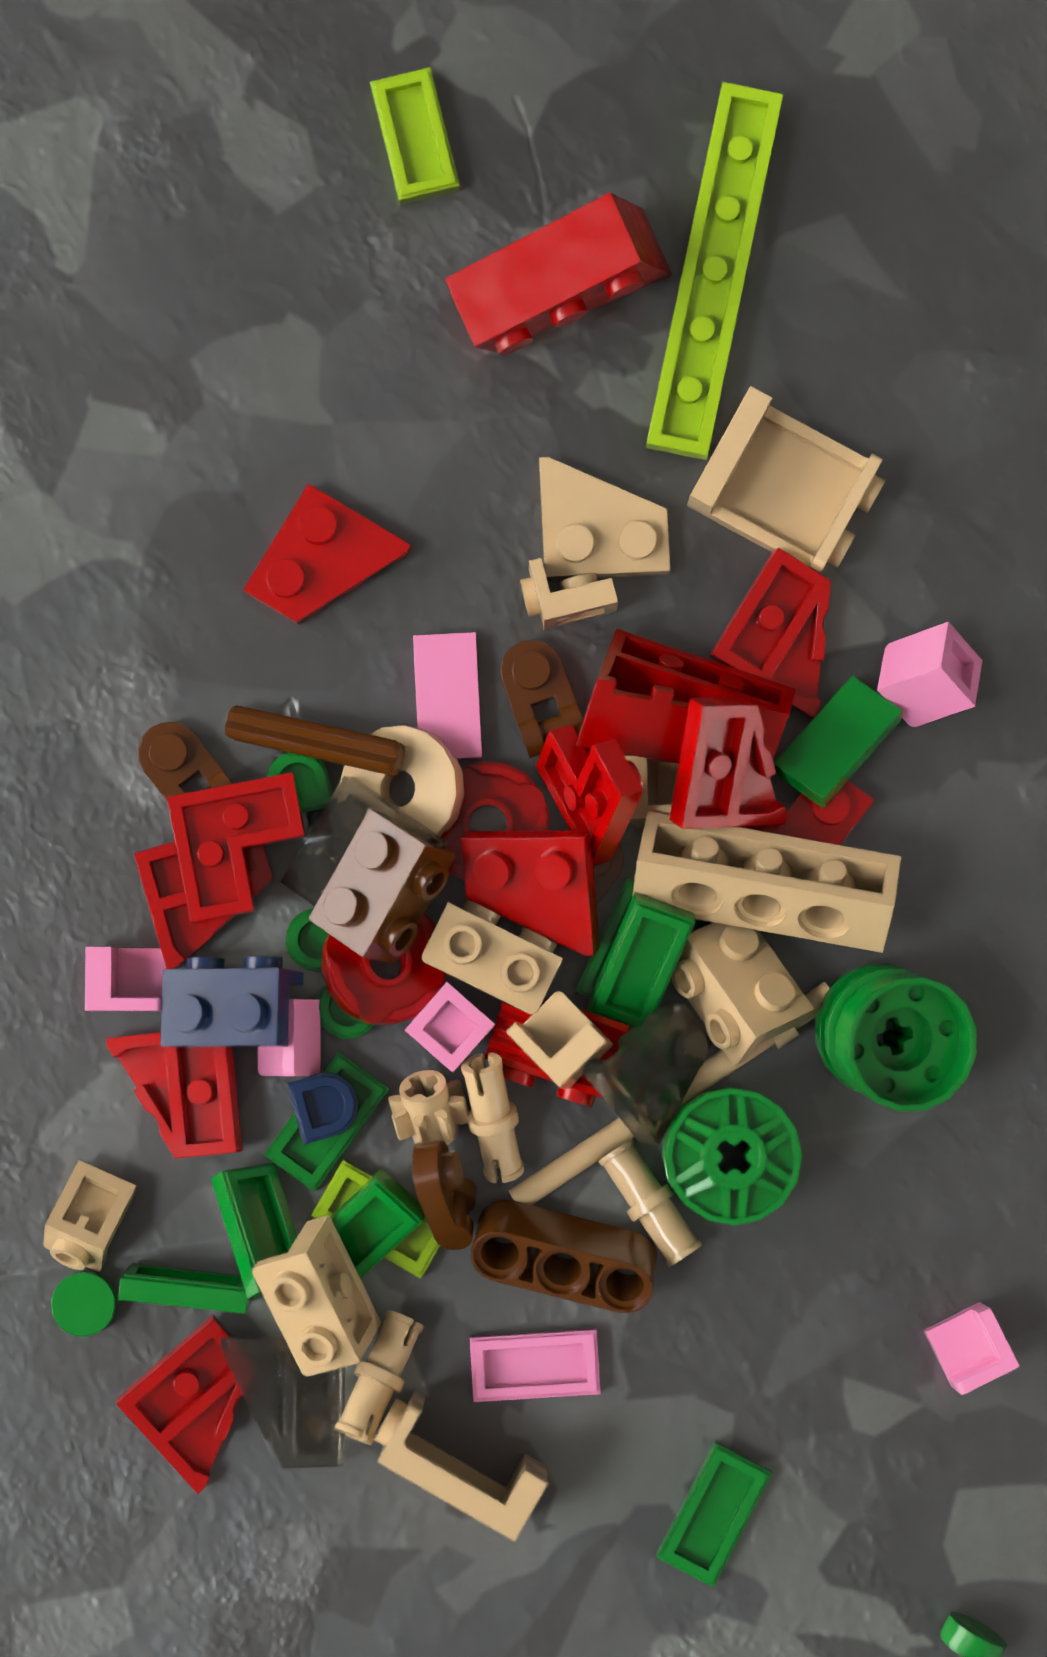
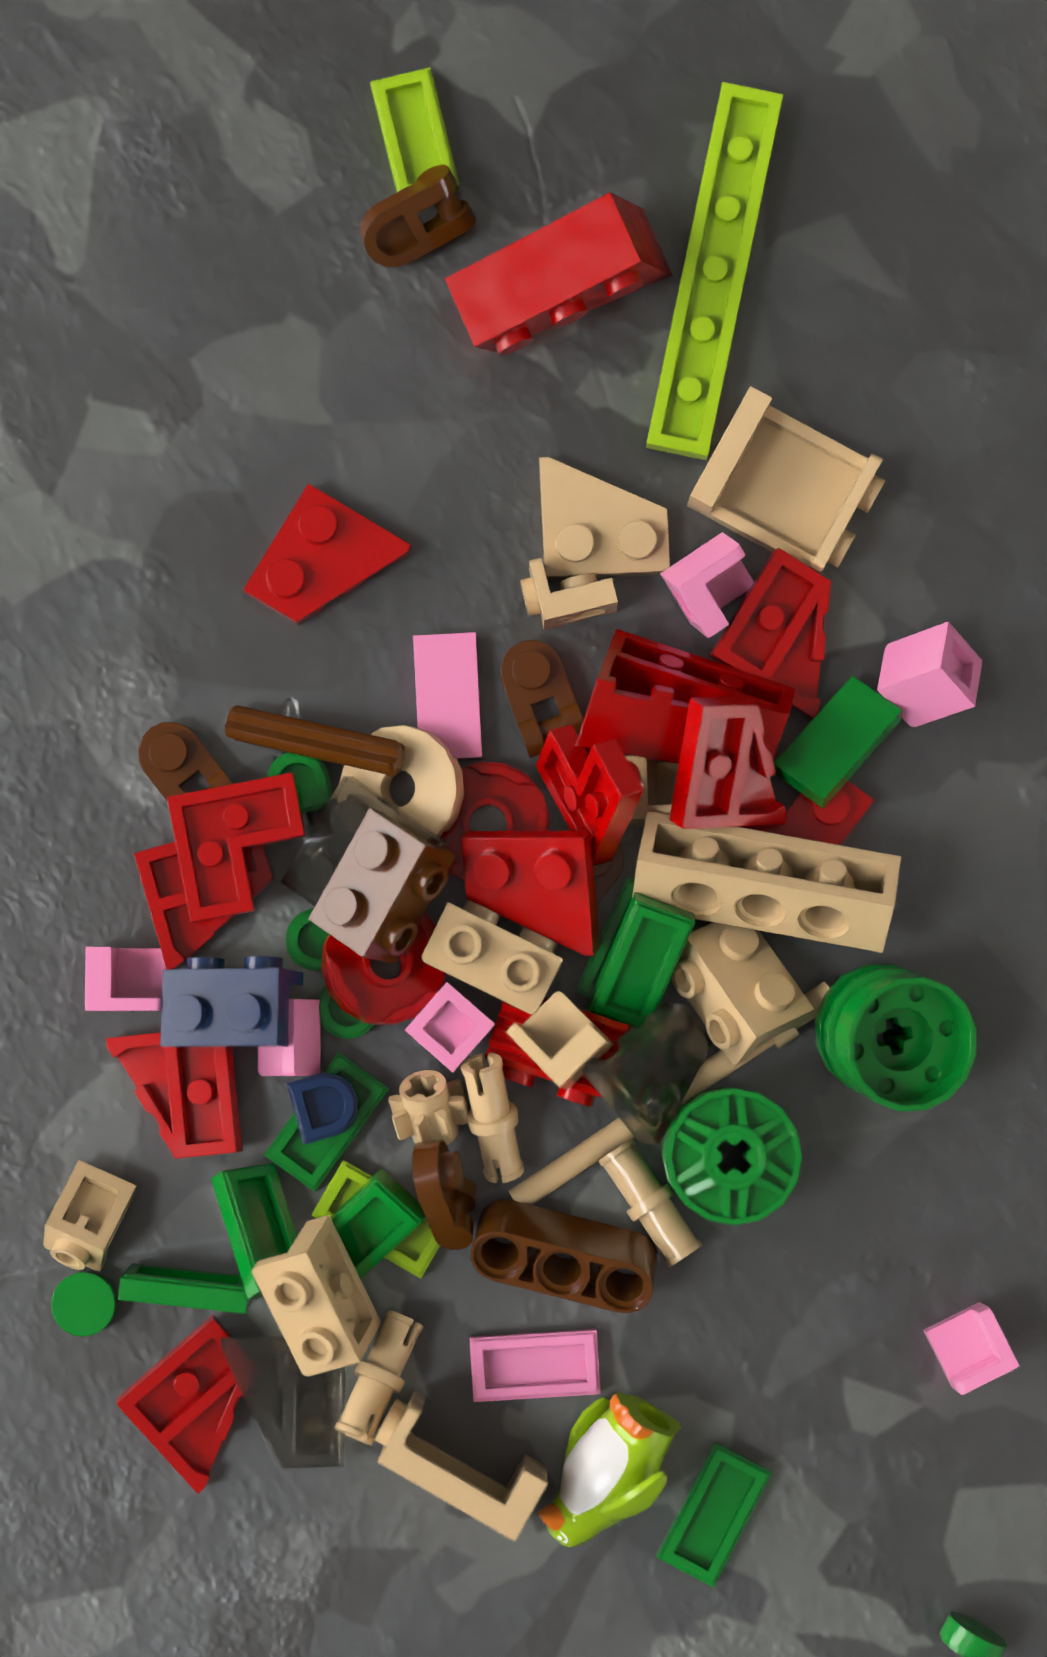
(395, 232): none -> reddish brown plate
(609, 1467): none -> animal
(708, 582): none -> bright pink panel

